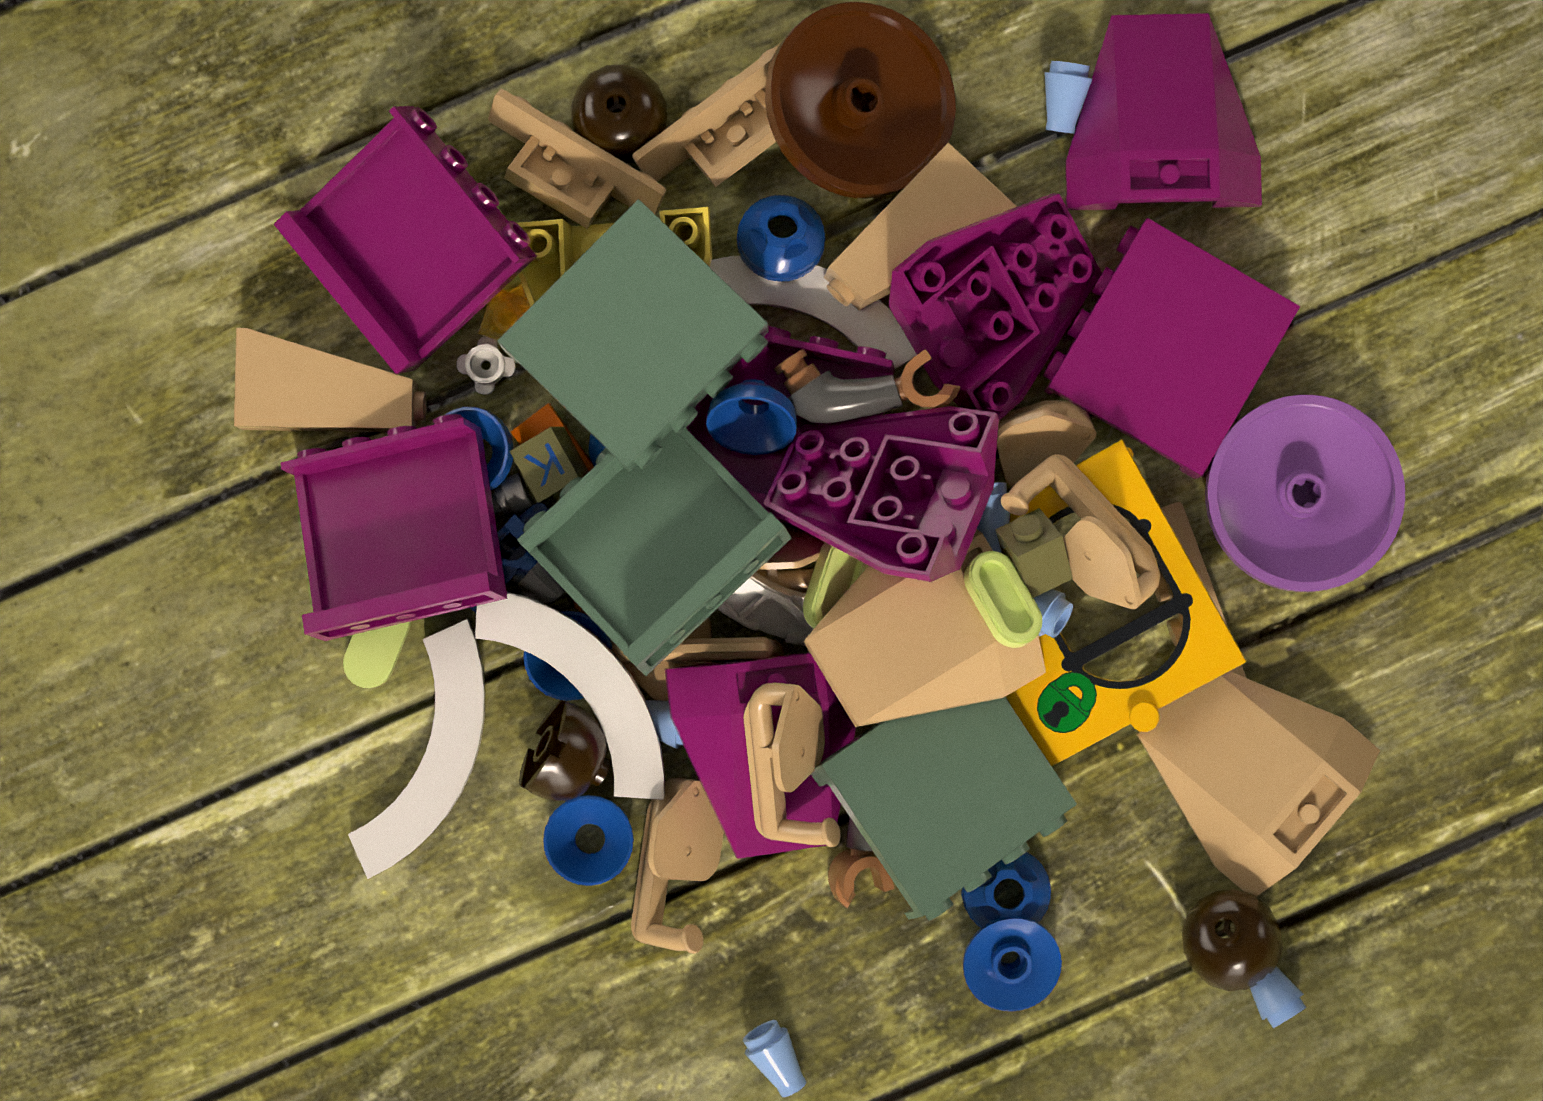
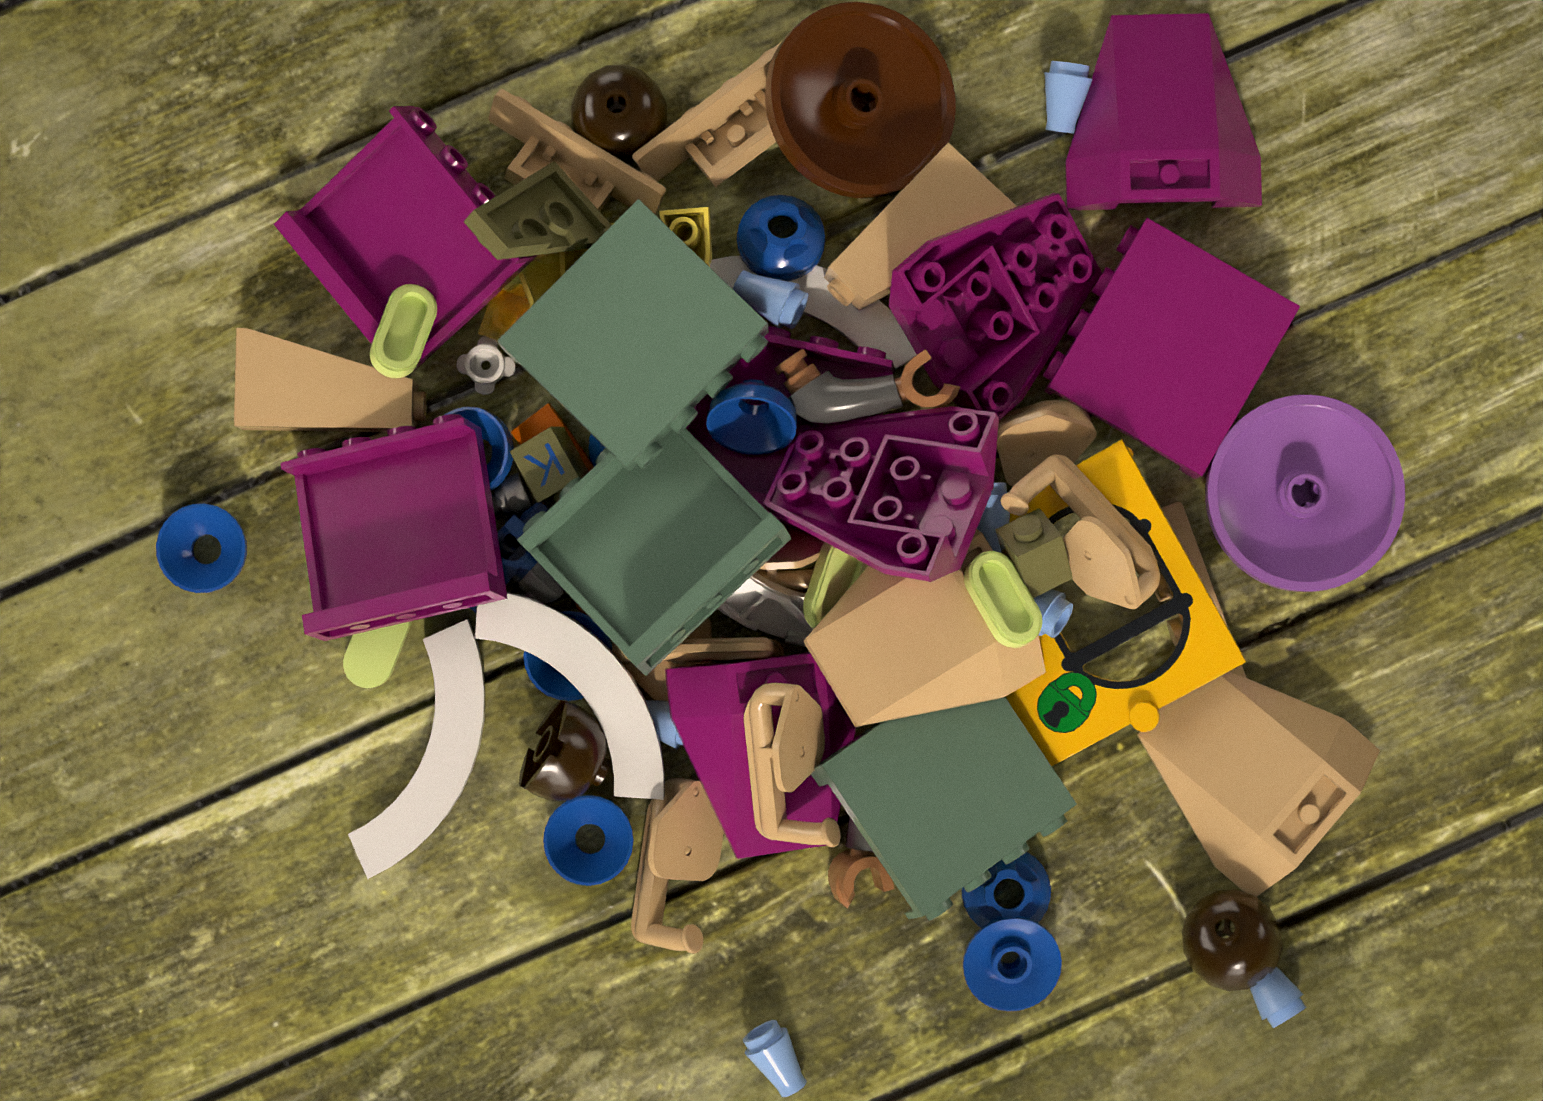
(177, 542): none -> blue piece
(403, 331): none -> yellowish green tile
(538, 217): none -> olive wing
(772, 298): none -> light blue cone

